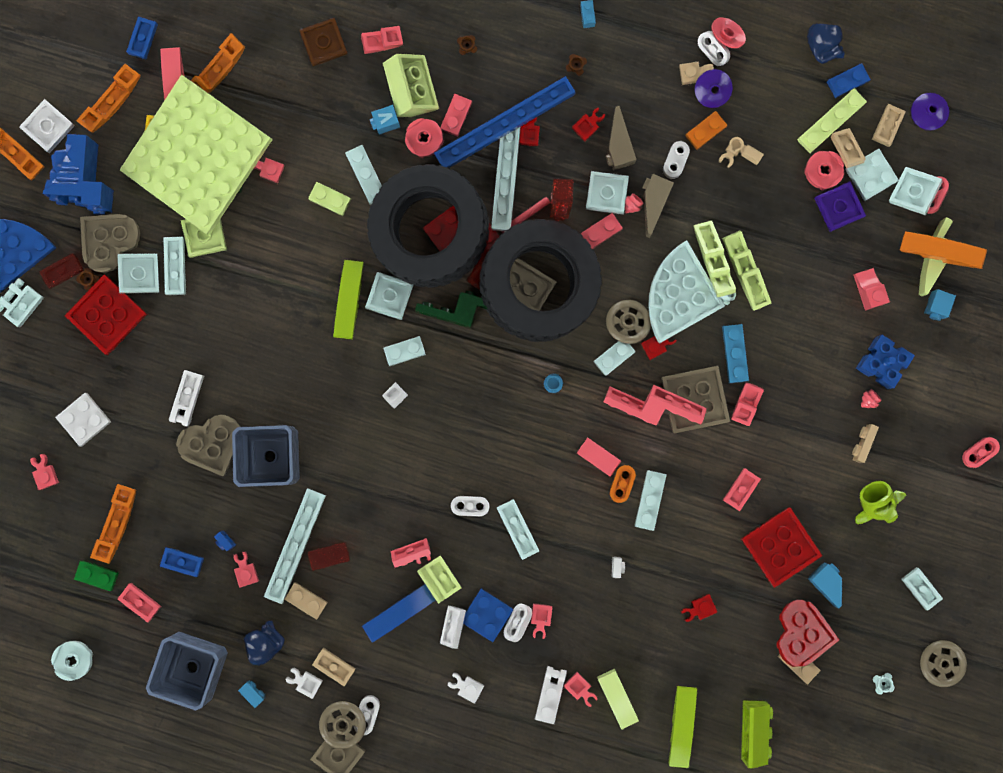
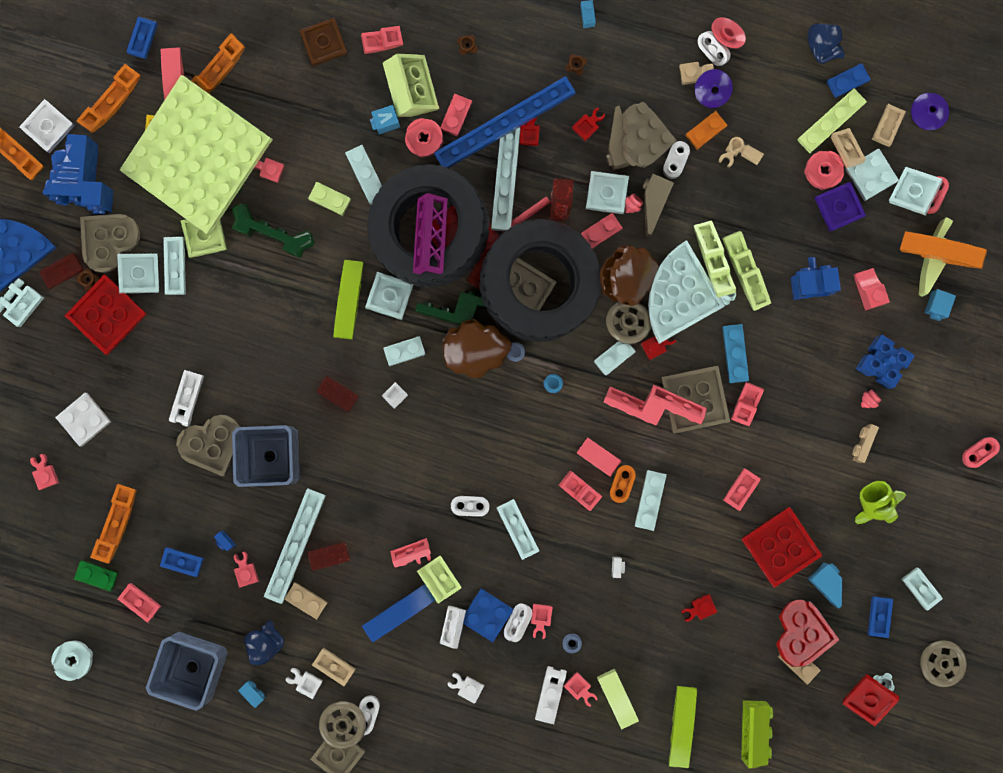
(246, 225): none -> dark green plate
(337, 394): none -> clear red plate
(423, 236): none -> magenta fence
(475, 348): none -> reddish brown piece
(517, 352): none -> sand blue plate
(576, 647): none -> sand blue plate
(580, 490): none -> coral slope
(628, 275): none -> reddish brown piece
(645, 136): none -> dark tan plate
(815, 282): none -> blue brick
(870, 700): none -> red plate
(880, 617): none -> blue plate

